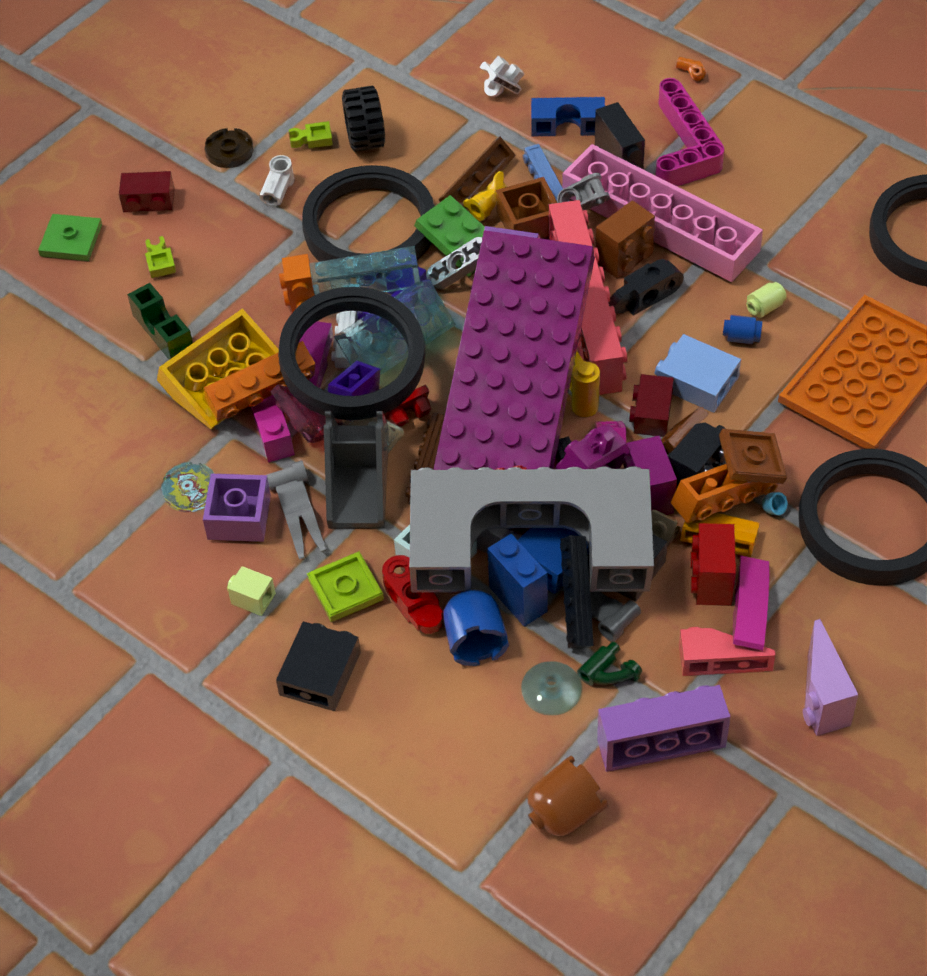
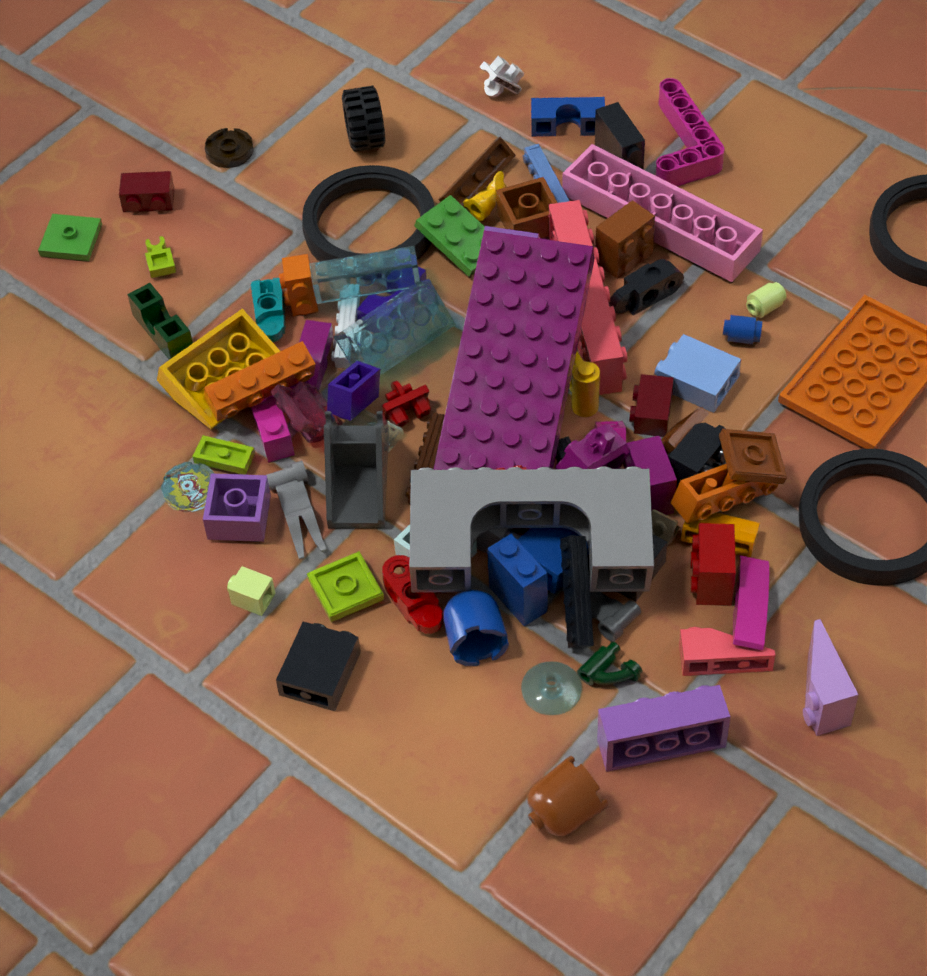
(224, 455): none -> lime plate
(269, 307): none -> teal piece
(277, 181): white piece -> none
(314, 135): lime plate -> none
(342, 300): black tyre -> none
(449, 262): light grey beam -> none
(587, 190): light grey piece -> none
(694, 68): orange arm -> none
(775, 500): medium azure hinge -> none

